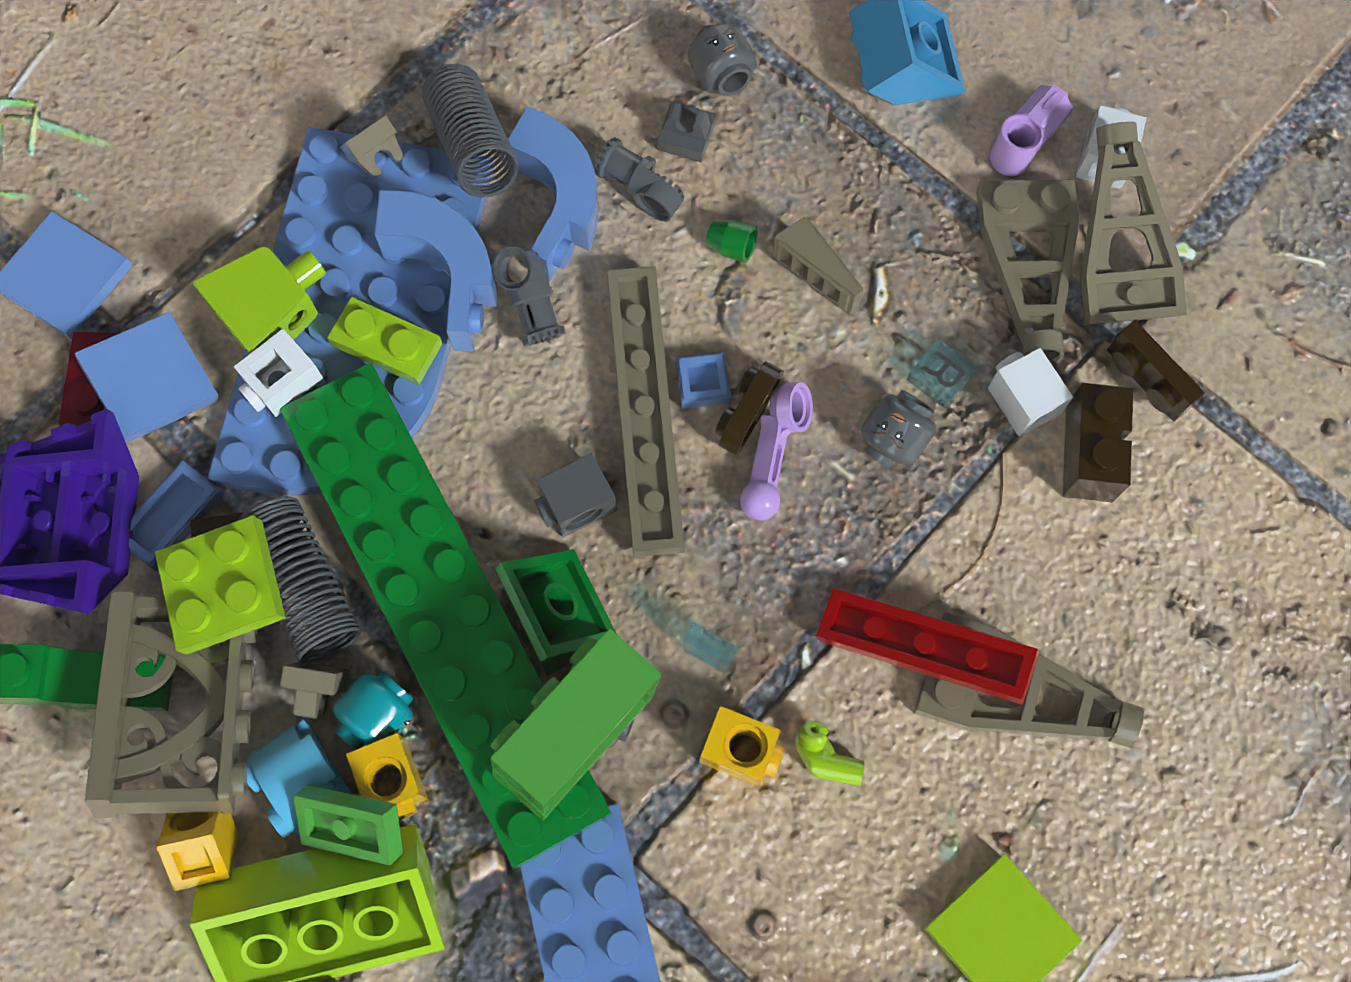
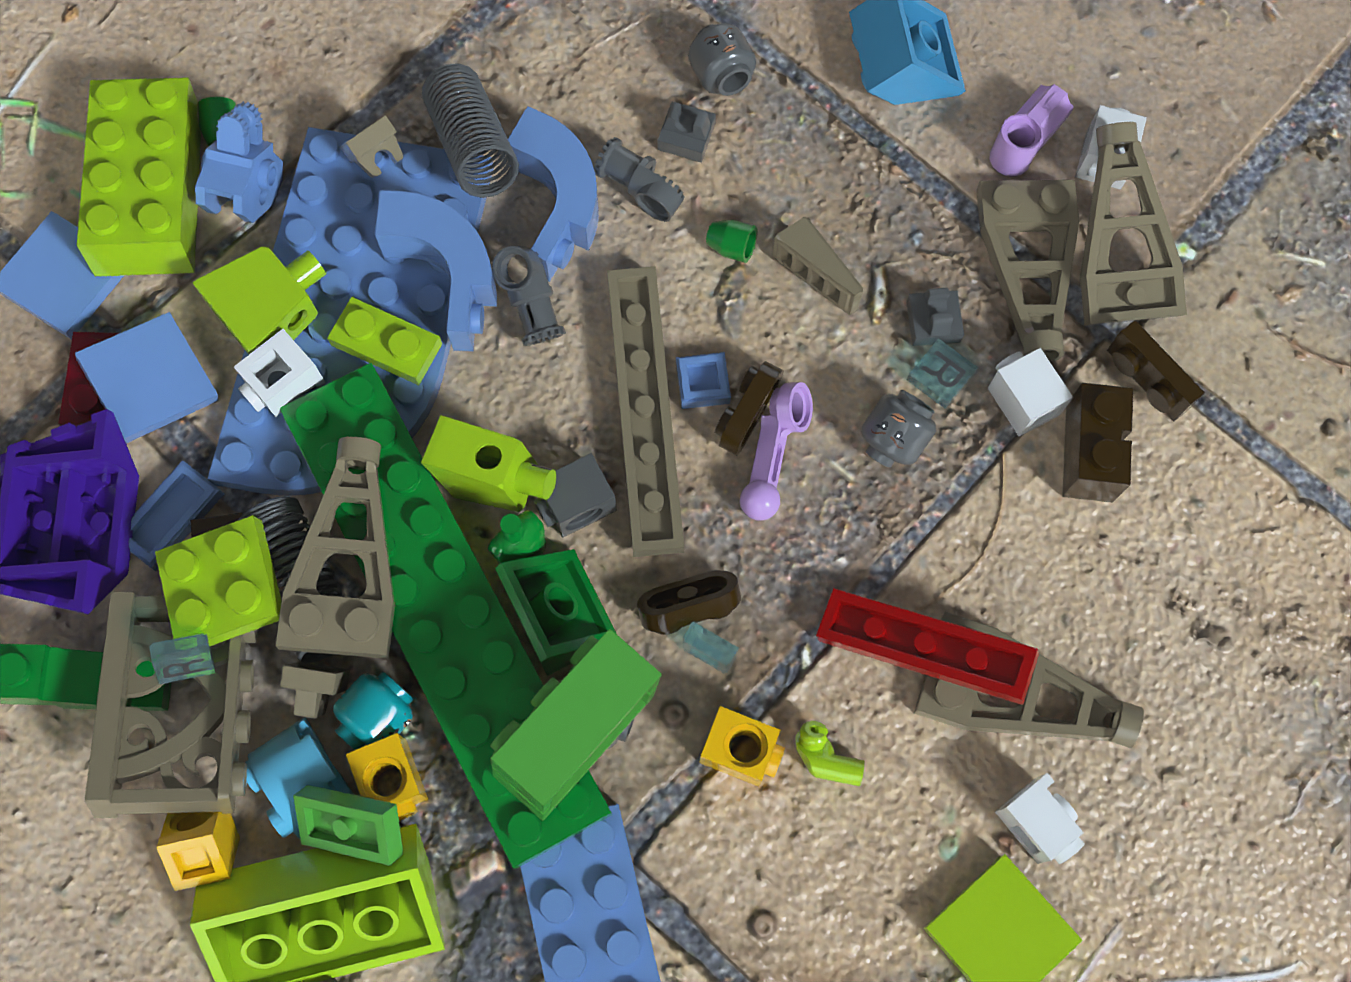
(140, 177): none -> lime brick
(182, 658): none -> clear light blue tile
(209, 112): none -> green hose
(239, 167): none -> medium blue hinge
(342, 623): none -> dark tan plate
(485, 466): none -> lime torso
(519, 538): none -> green piece
(688, 601): none -> dark brown plate
(935, 317): none -> dark grey tile
(1042, 822): none -> white brick

